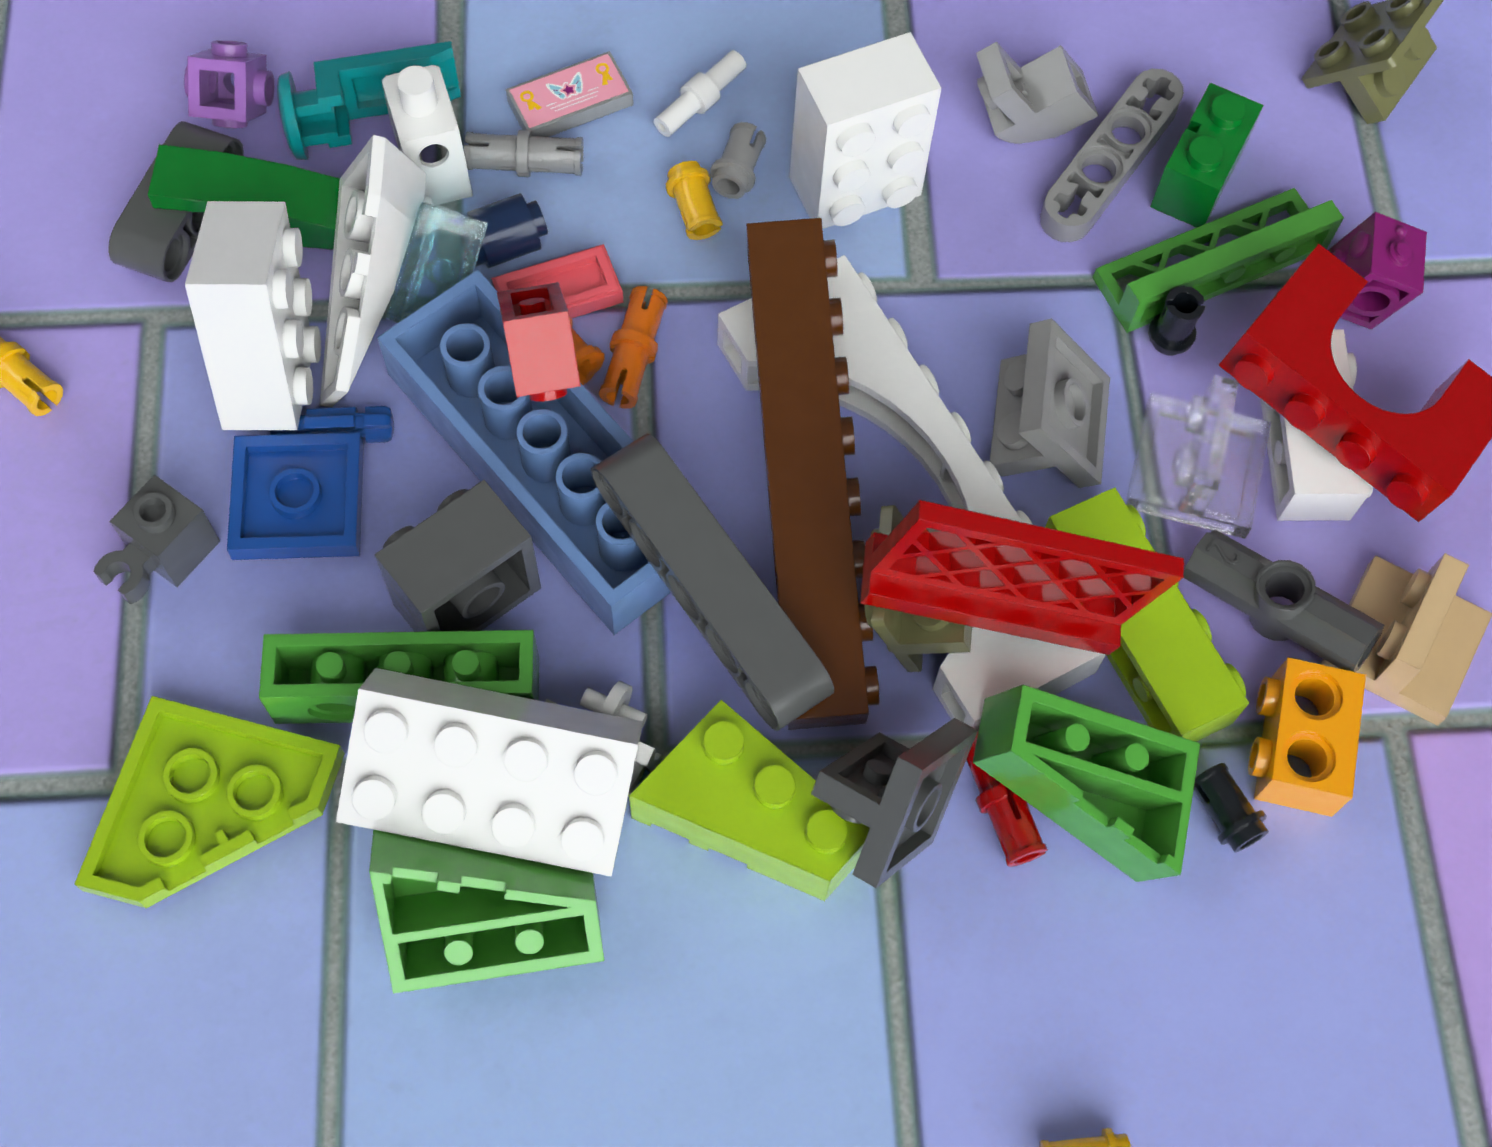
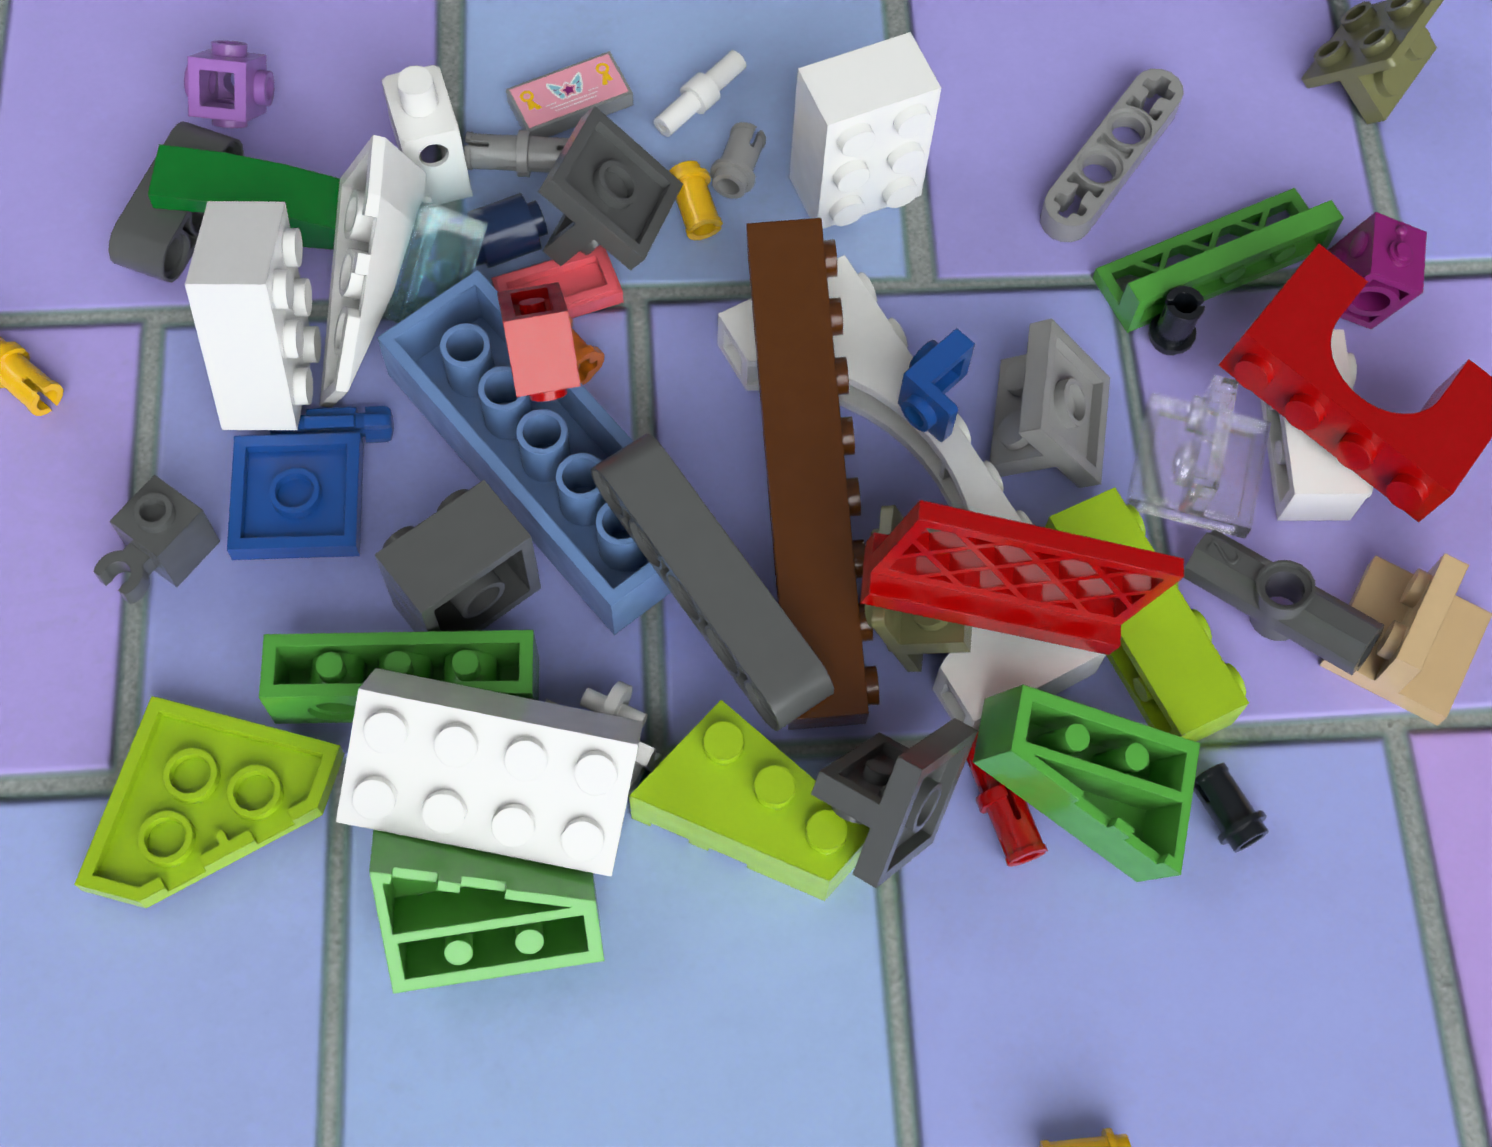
(349, 91): teal piece -> none
(607, 193): none -> dark grey bracket
(633, 347): orange pin -> none
(928, 379): none -> blue bracket
(1034, 99): light grey brick -> none
(1206, 155): green piece -> none
(1323, 740): light orange brick -> none

